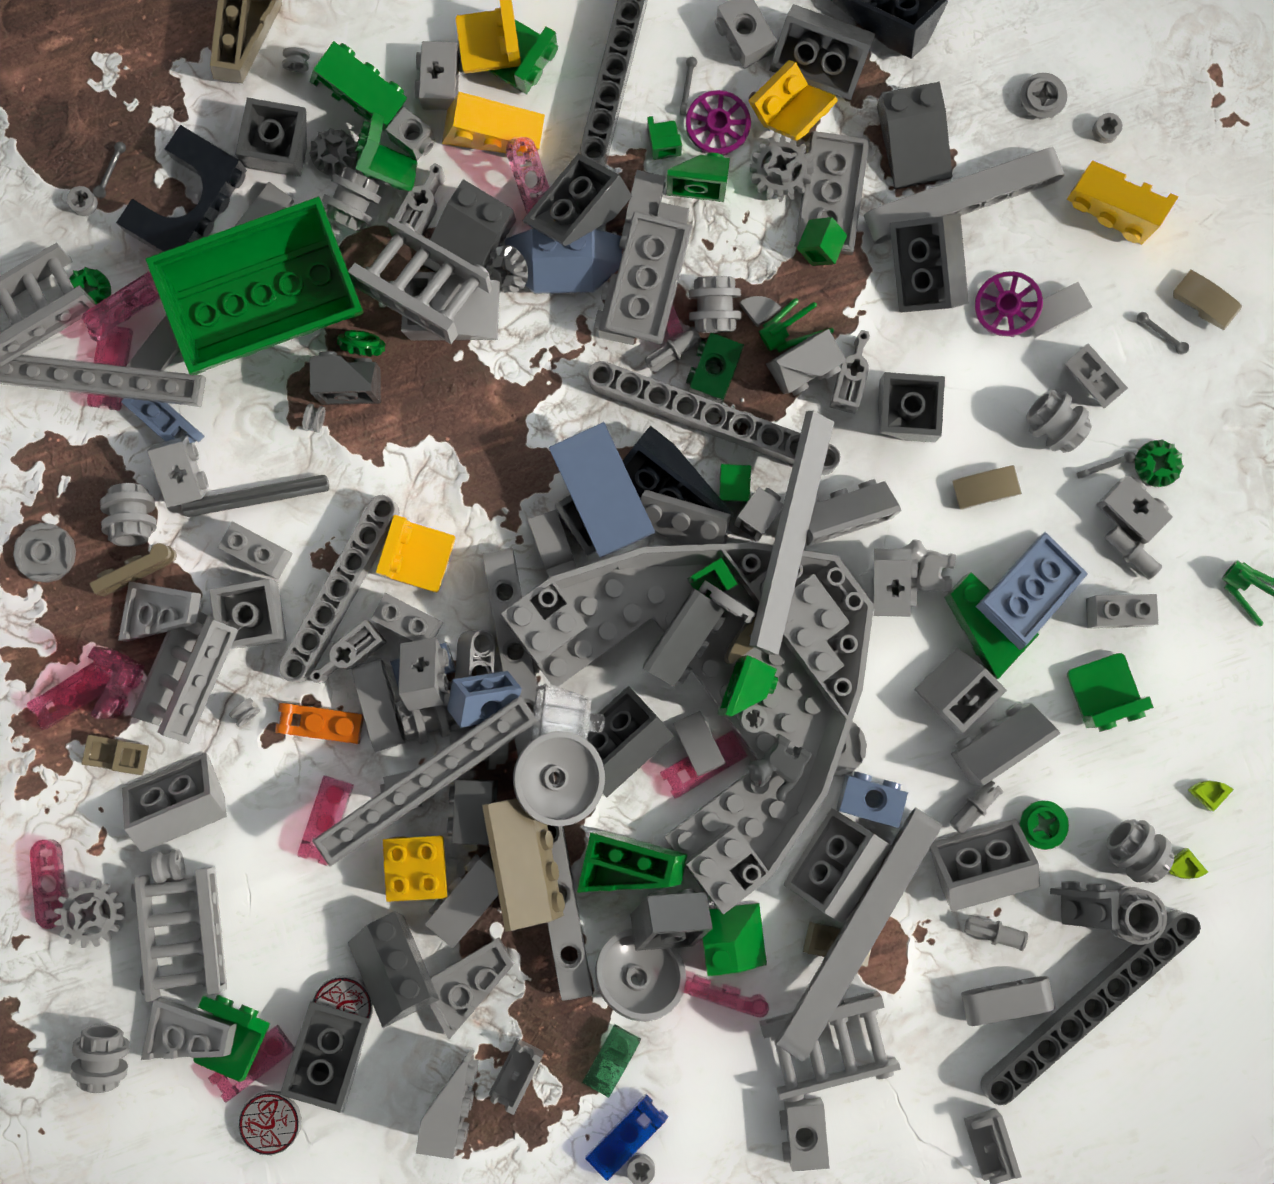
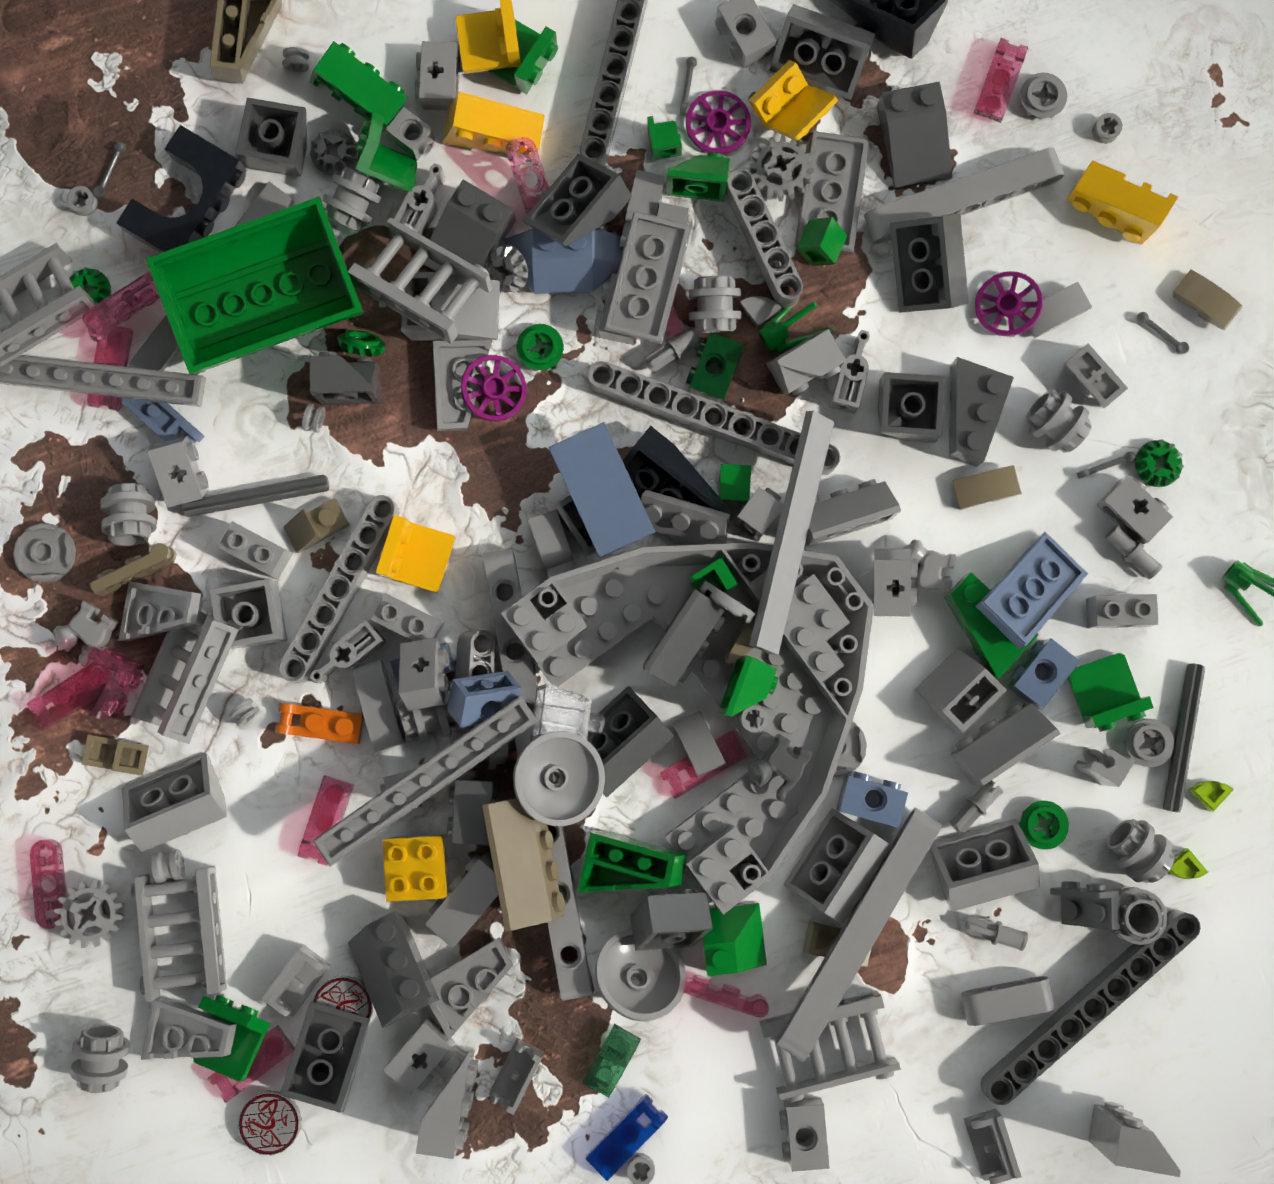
(87, 629): none -> light grey animal
(296, 981): none -> light grey hinge
(316, 525): none -> dark tan slope
(405, 1068): none -> light grey brick
(449, 366): none -> light grey wing
(493, 388): none -> magenta wheel
(527, 341): none -> green gear
(763, 225): none -> light grey beam
(976, 407): none -> dark grey wedge
(1000, 80): none -> clear pink plate
(1058, 665): none -> sand blue brick
(1108, 769): none -> light grey hinge
(1128, 1141): none -> light grey slope
(1162, 747): none -> light grey gear
(1184, 738): none -> dark grey axle

